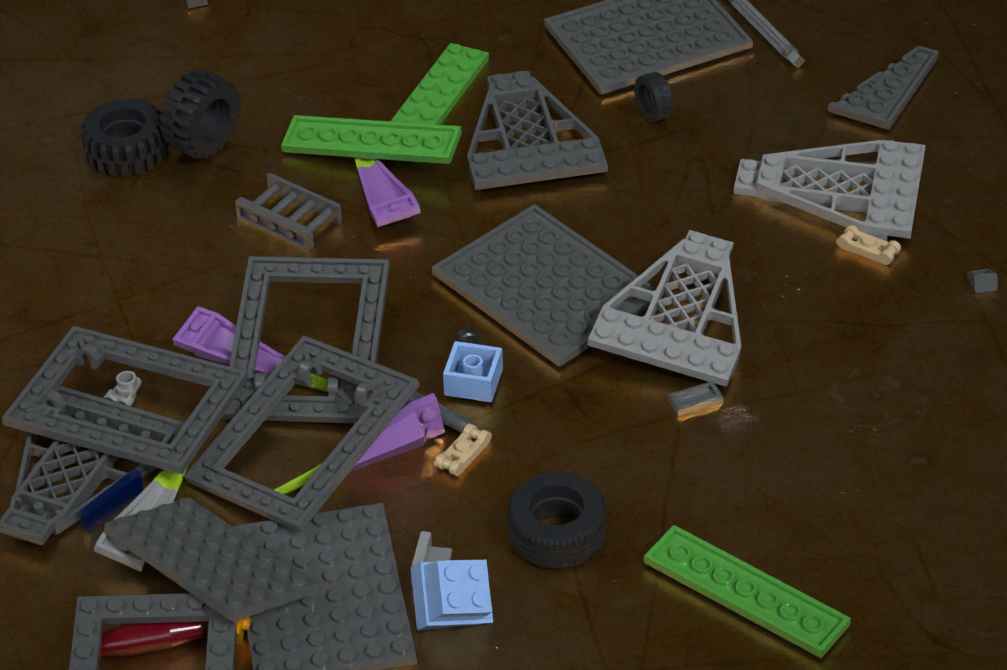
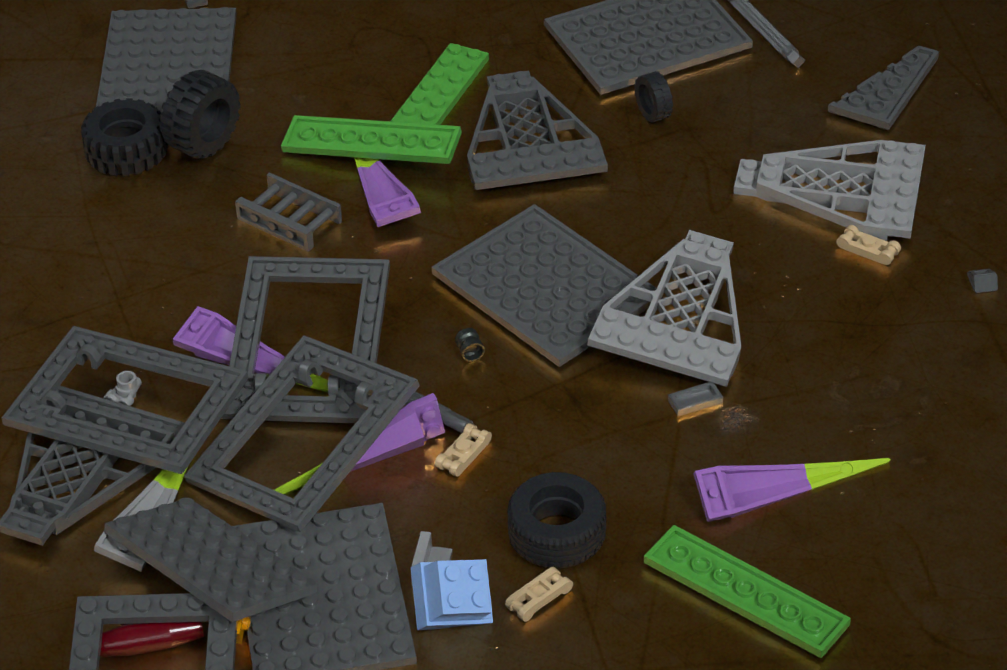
(111, 500): clear blue tile -> none
(157, 47): none -> dark grey plate
(473, 371): light blue brick -> none
(538, 593): none -> tan plate
(741, 489): none -> medium lavender plate

